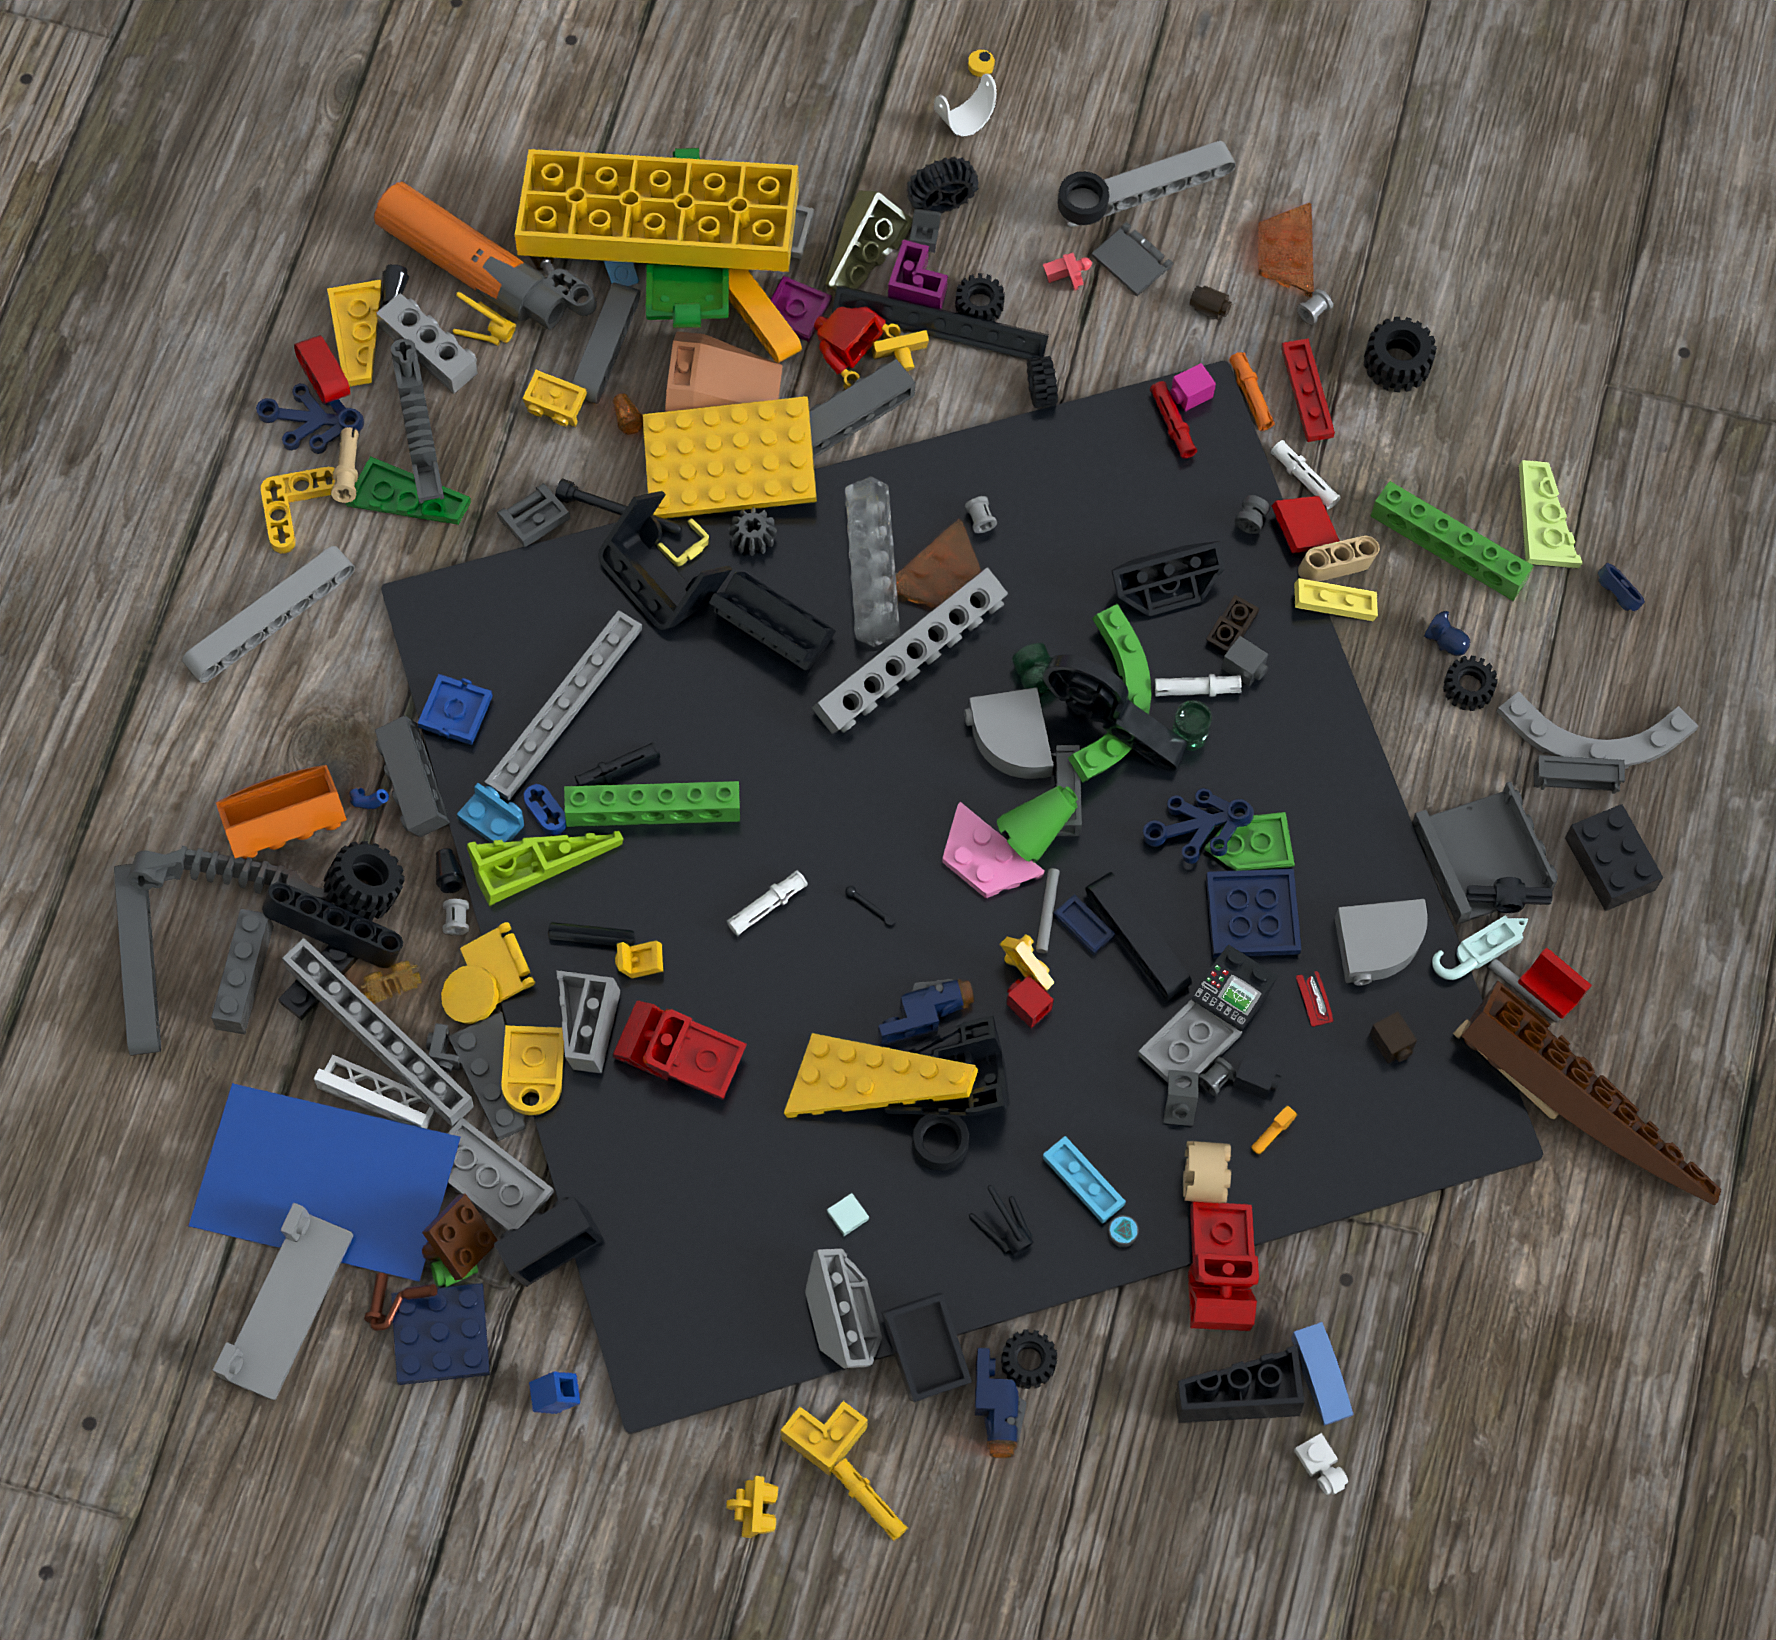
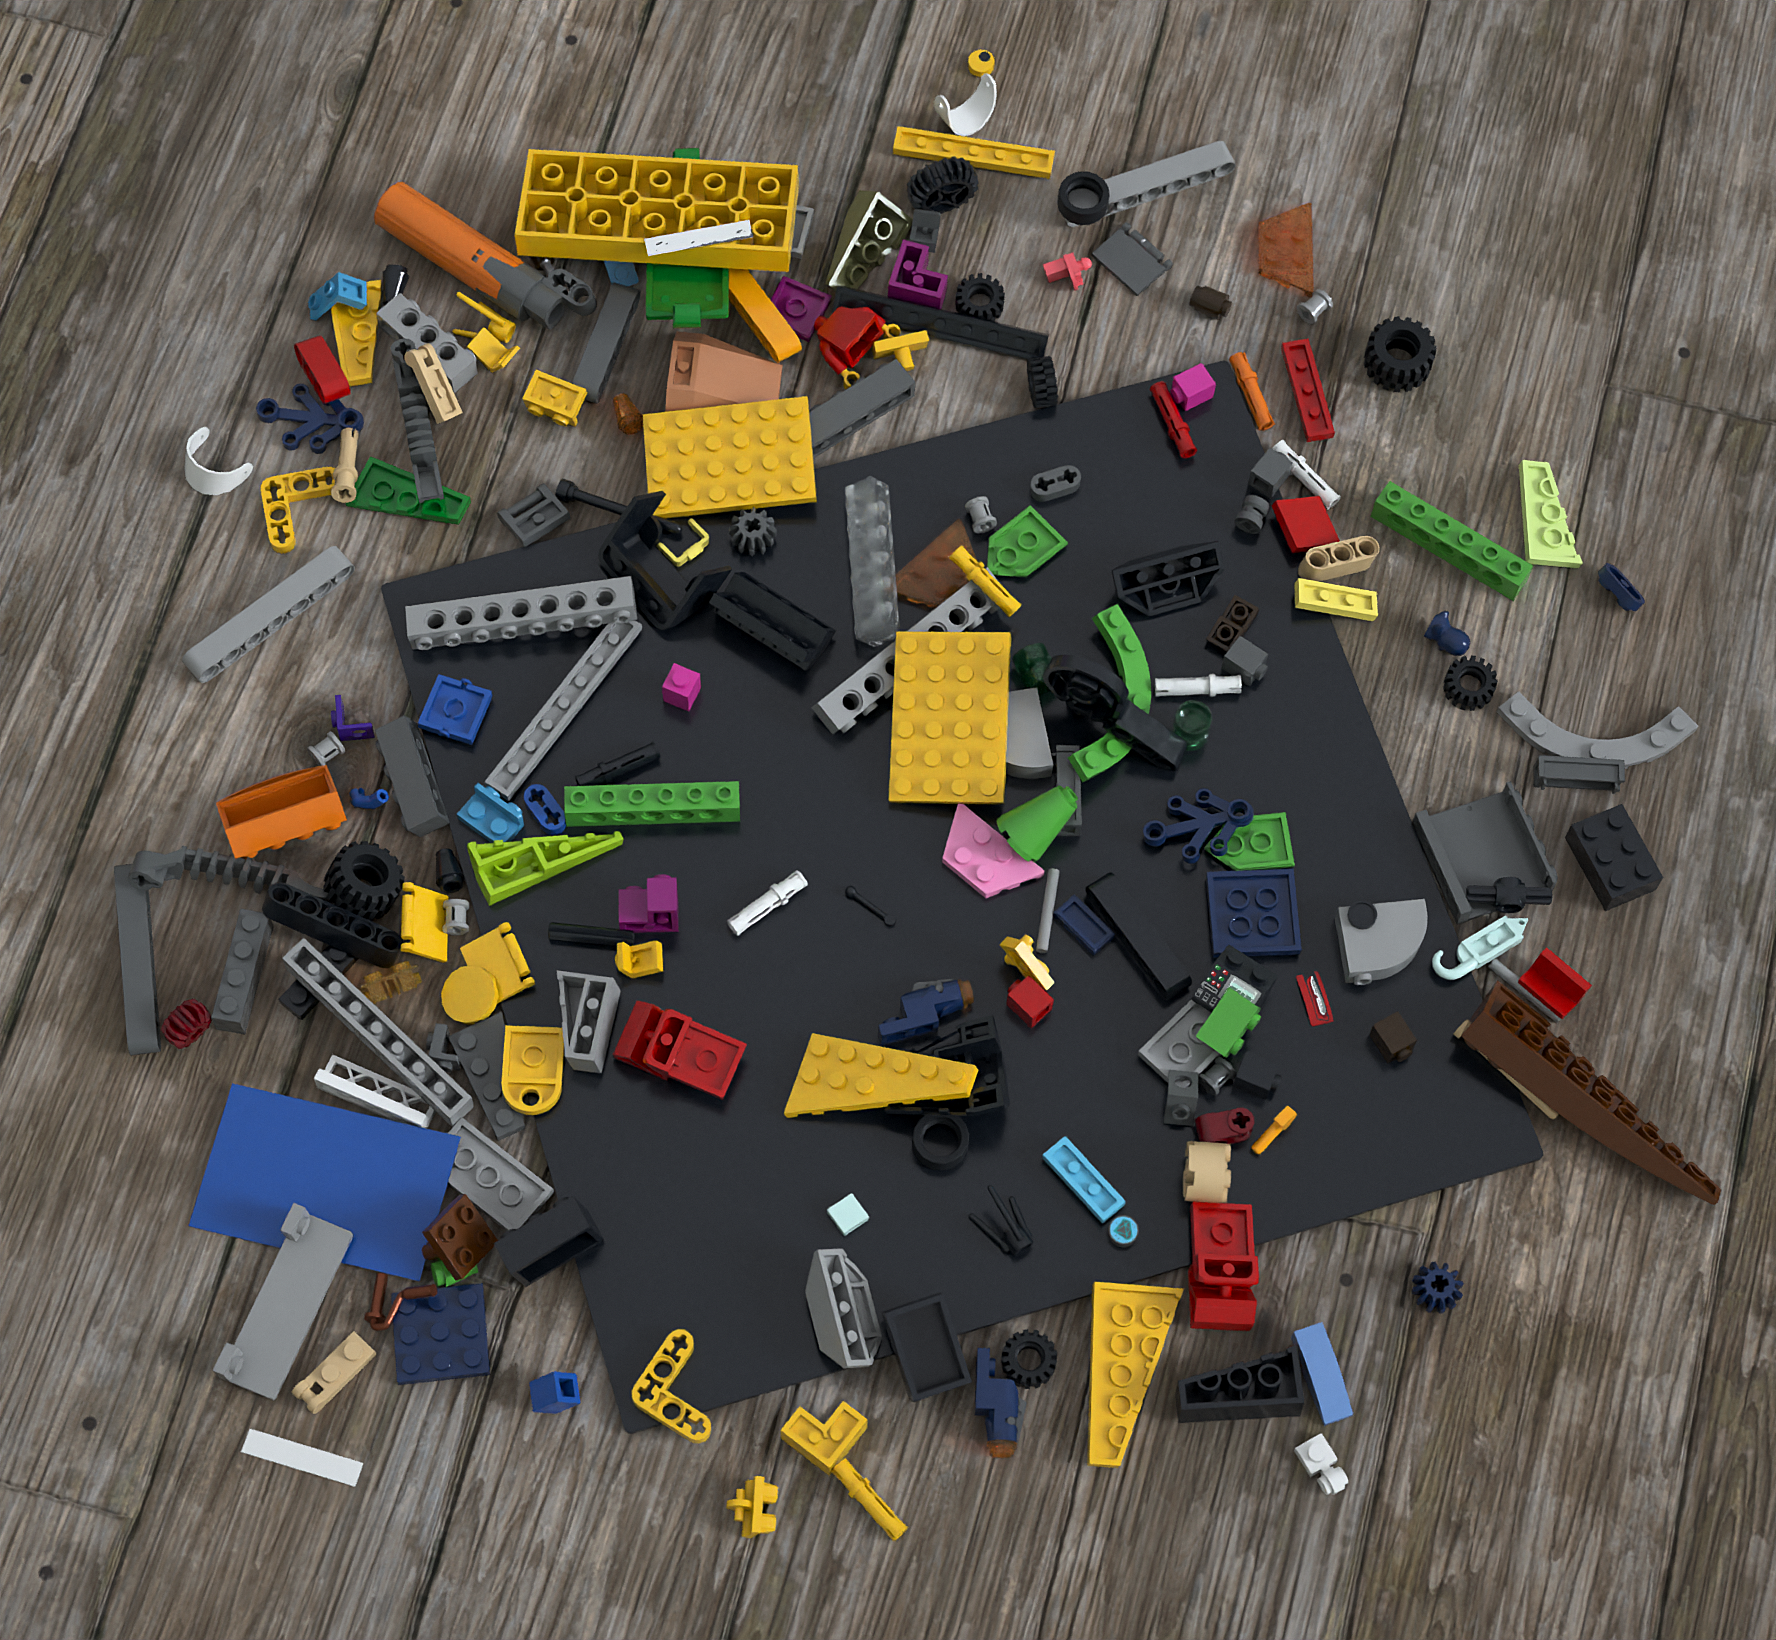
(186, 1023): none -> dark red gear
(209, 481): none -> white piece
(302, 1457): none -> white sticker
(326, 749): none -> light grey bush
(334, 1372): none -> tan plate
(339, 289): none -> dark azure bracket
(345, 731): none -> dark purple bracket
(423, 922): none -> yellow piece
(433, 382): none -> tan plate
(490, 350): none -> yellow bracket
(507, 606): none -> light grey brick
(650, 908): none -> magenta brick
(662, 1397): none -> yellow beam
(681, 687): none -> dark pink brick
(698, 237): none -> white sticker
(950, 717): none -> yellow plate
(978, 152): none -> yellow plate
(979, 575): none -> yellow pin
(1023, 545): none -> bright green tile
(1055, 483): none -> dark grey beam
(1125, 1347): none -> yellow wing
(1221, 1126): none -> dark red piece
(1229, 1022): none -> bright green brick
(1270, 472): none -> dark grey brick
(1362, 914): none -> black piece
(1441, 1276): none -> dark blue gear

